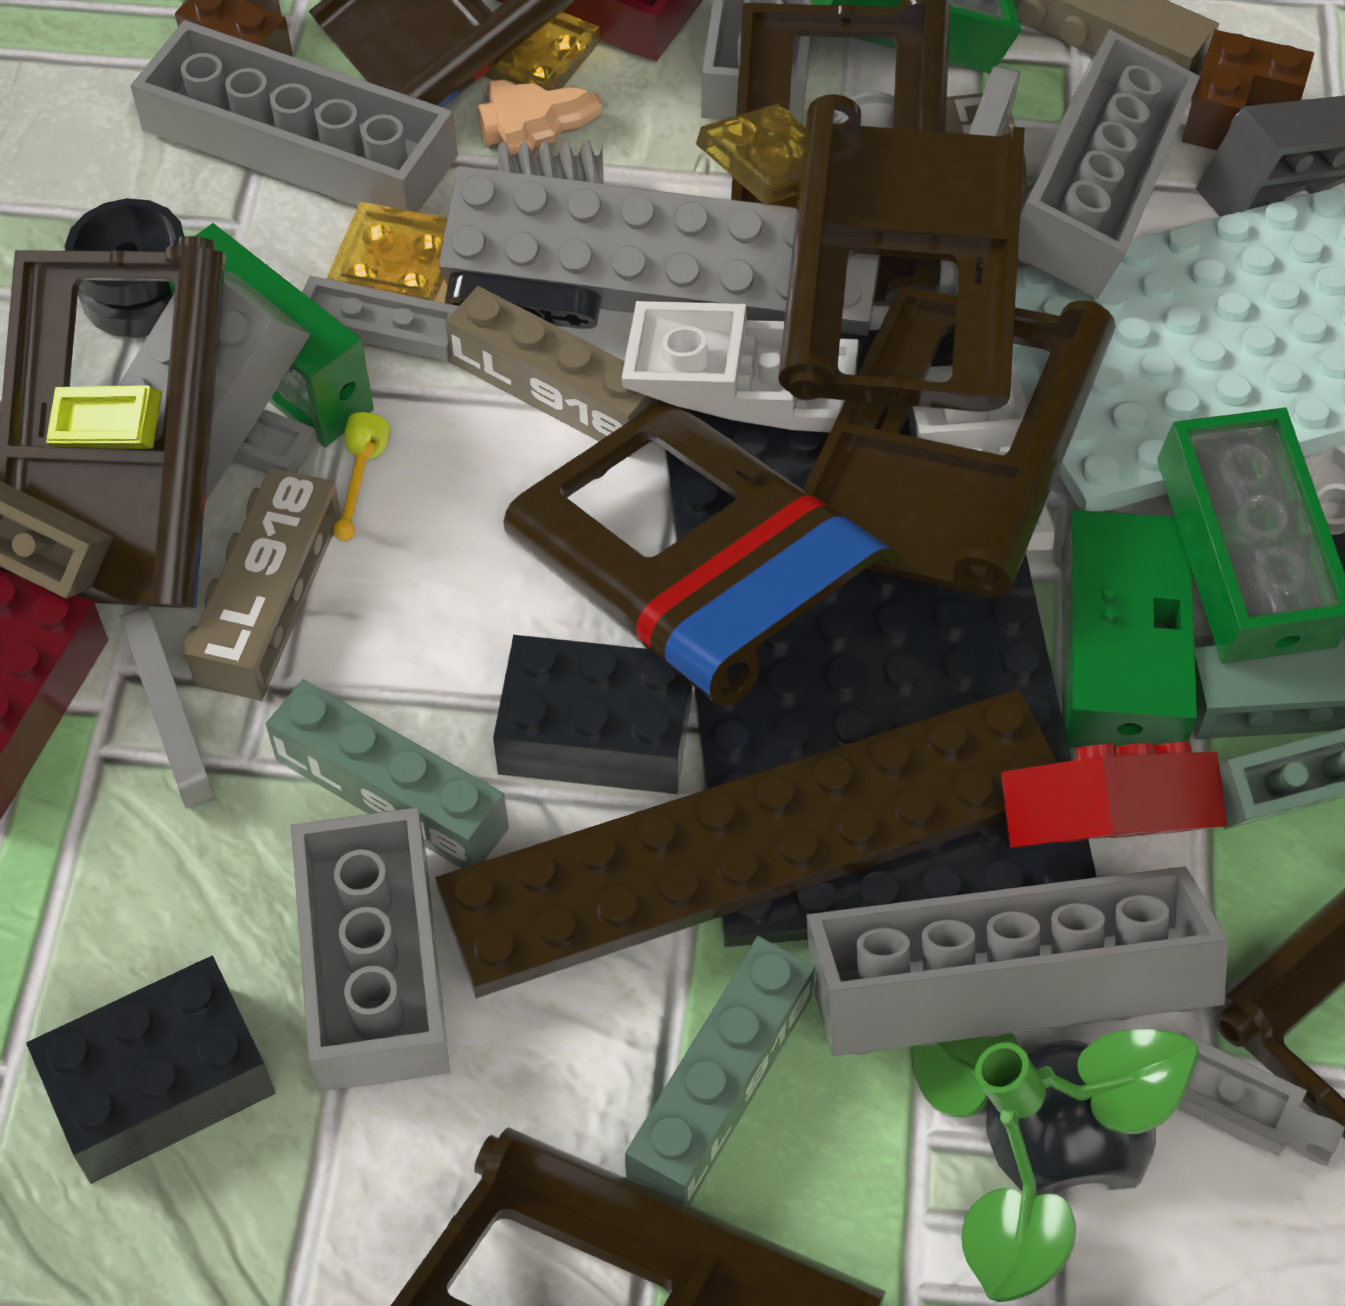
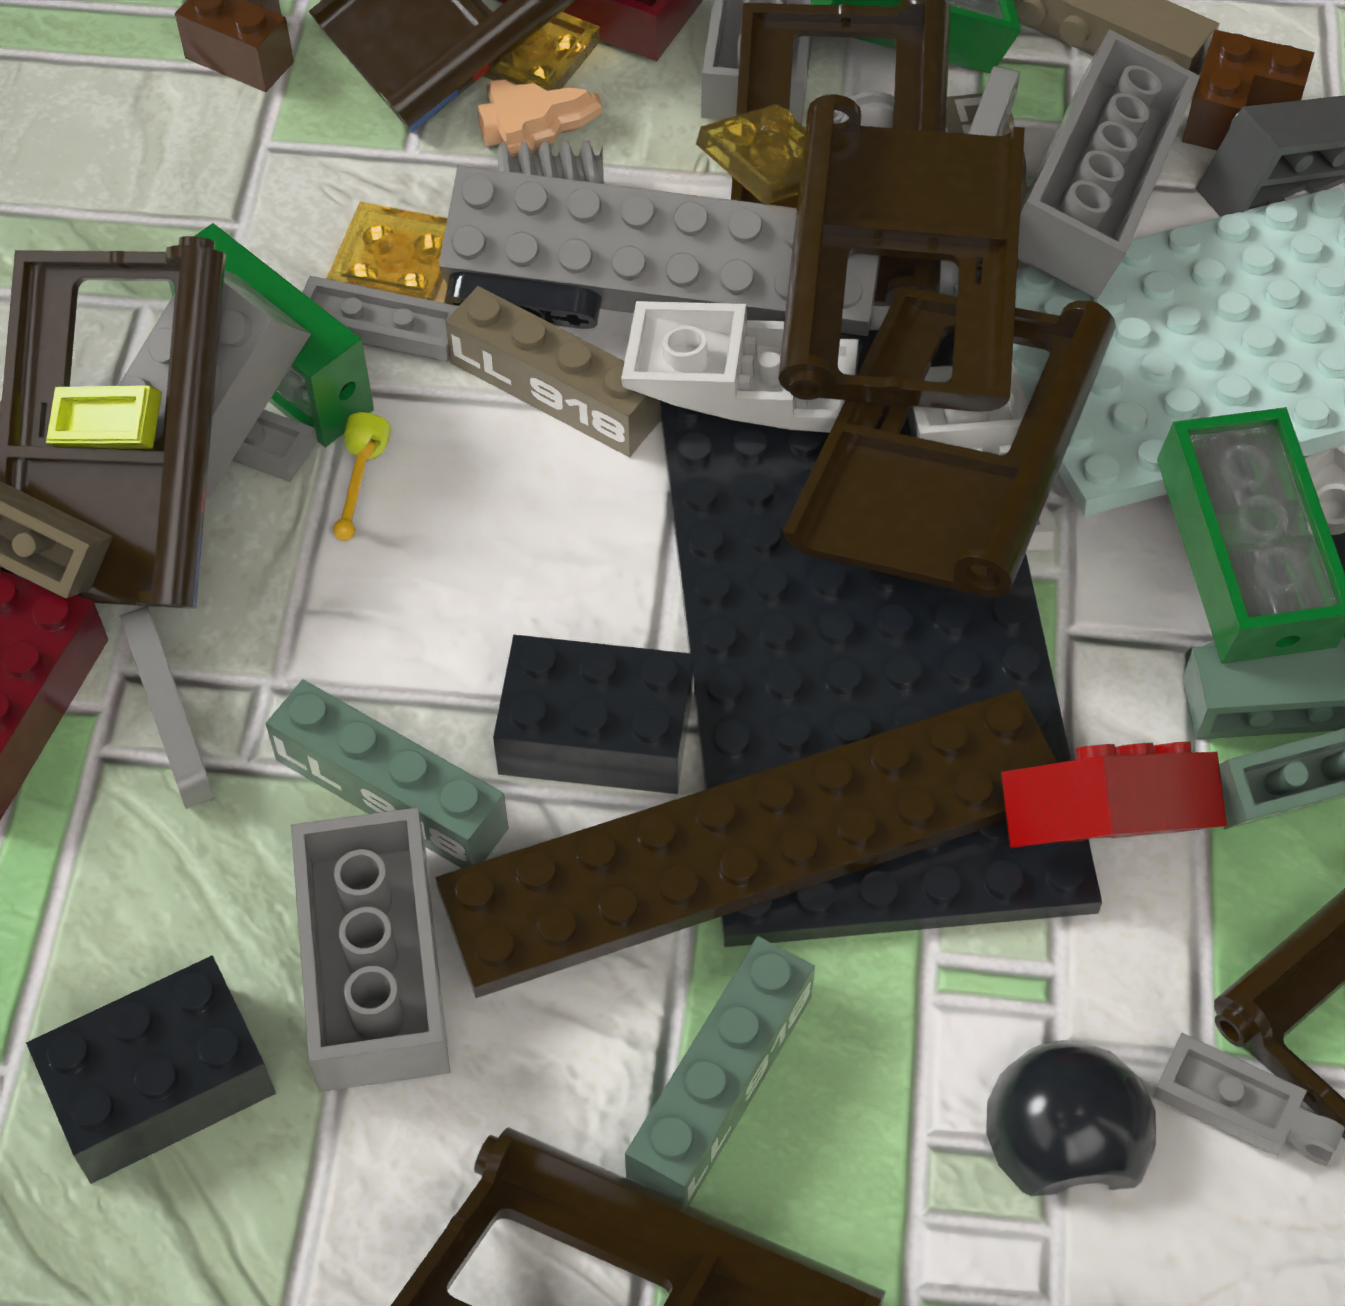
(125, 225): black wheel -> none
(262, 584): dark tan brick -> none
(294, 119): light grey brick -> none
(721, 583): dark brown piece -> none
(1015, 960): light grey brick -> none
(1126, 631): green brick -> none
(1134, 1085): bright green plant -> none

